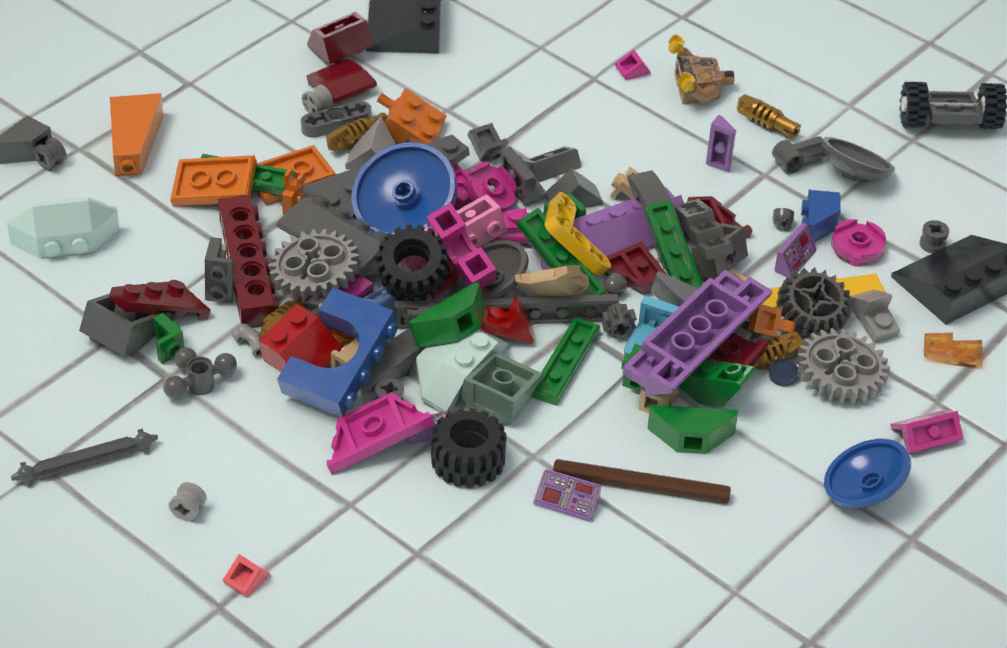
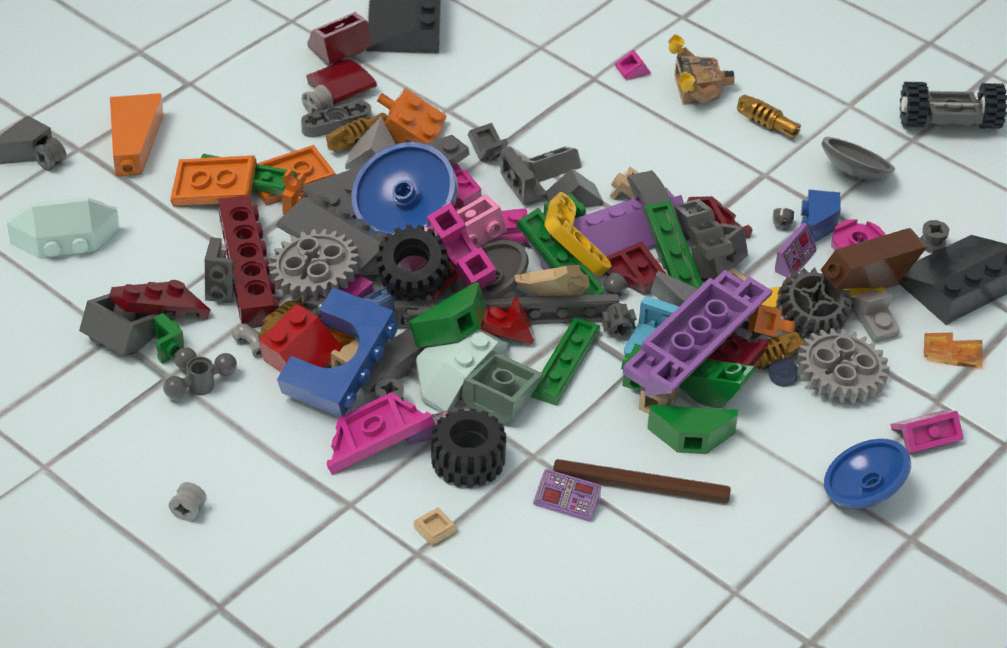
(84, 457): dark grey wheel -> none
(245, 575): coral slope -> none
(435, 526): none -> tan tile
(499, 177): dark pink plate -> none
(721, 144): medium lavender slope -> none
(794, 155): dark grey piece -> none
(875, 261): none -> reddish brown slope

